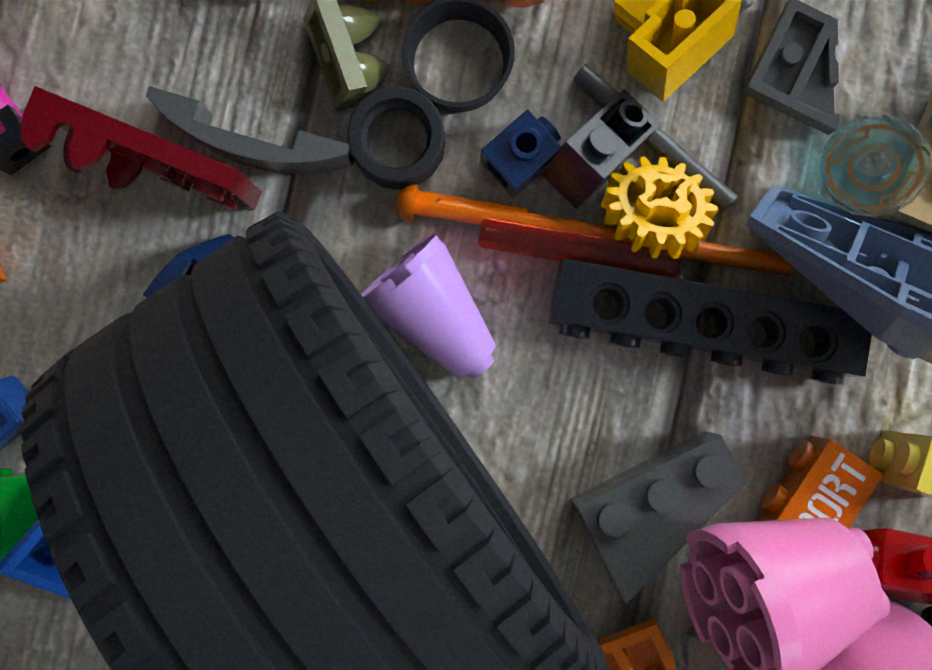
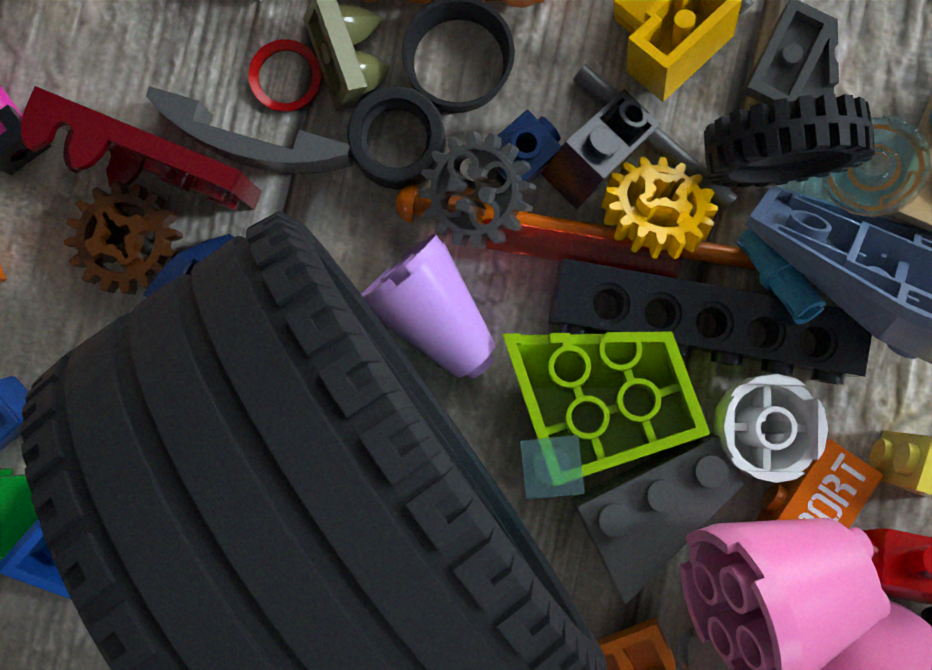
(102, 231): none -> reddish brown gear
(275, 47): none -> red piece
(486, 161): none -> dark grey gear
(552, 467): none -> clear light blue brick
(611, 389): none -> lime wedge
(771, 427): none -> white cylinder
(782, 279): none -> dark azure pin
(789, 141): none -> black tyre

